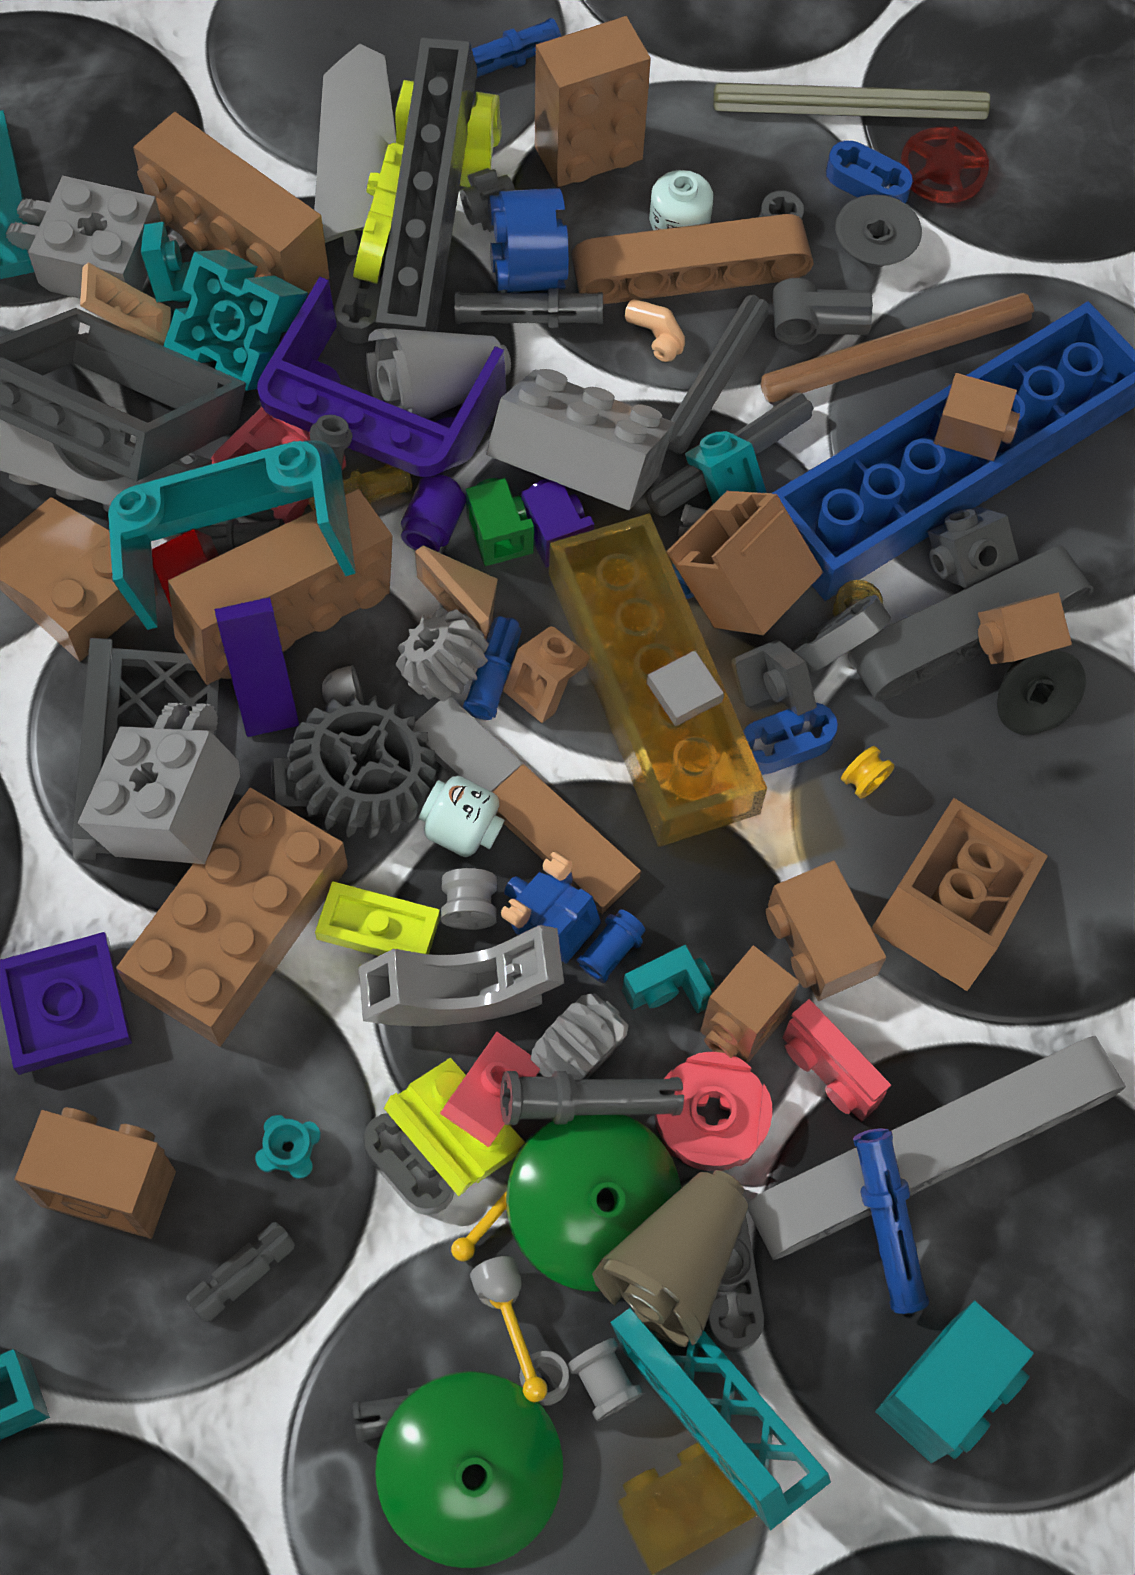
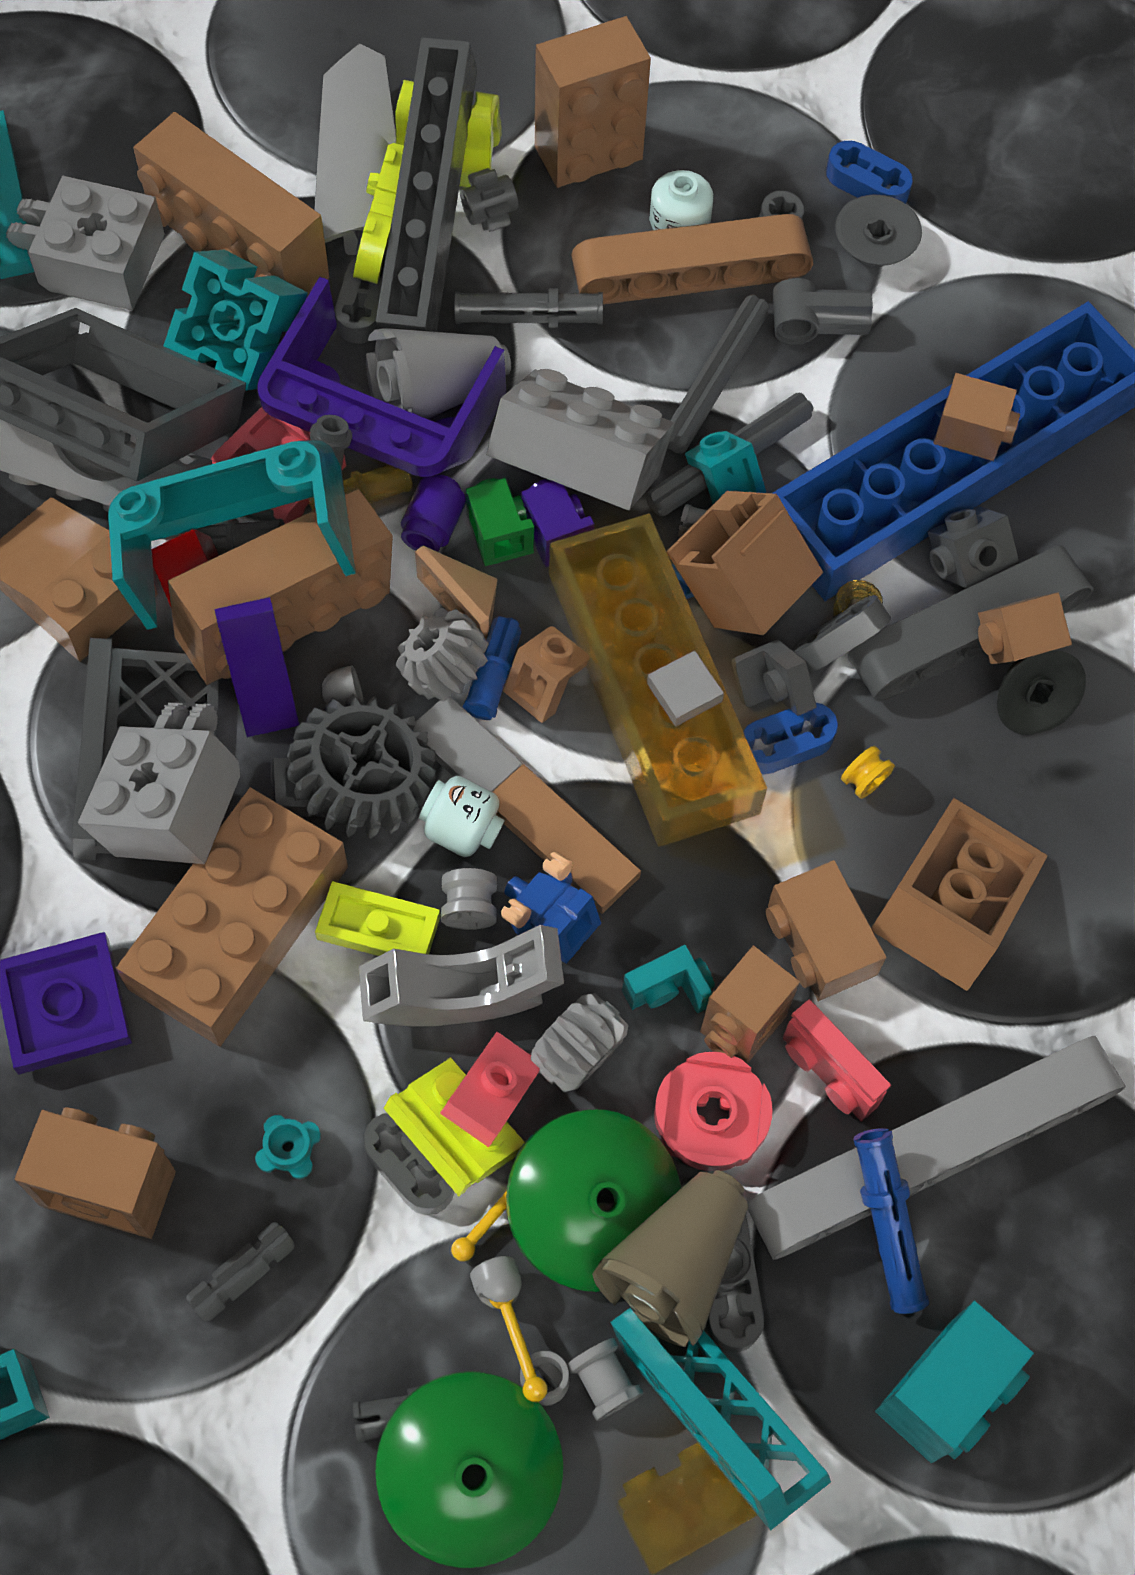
(123, 305): light nougat slope -> none
(164, 264): teal bracket -> none
(513, 47): blue pin -> none
(529, 240): blue brick -> none
(563, 1097): dark grey pin -> none
(612, 945): blue pin -> none
(668, 334): light nougat arm -> none
(851, 101): olive axle -> none
(896, 347): medium nougat axle -> none
(946, 164): clear red wheel -> none

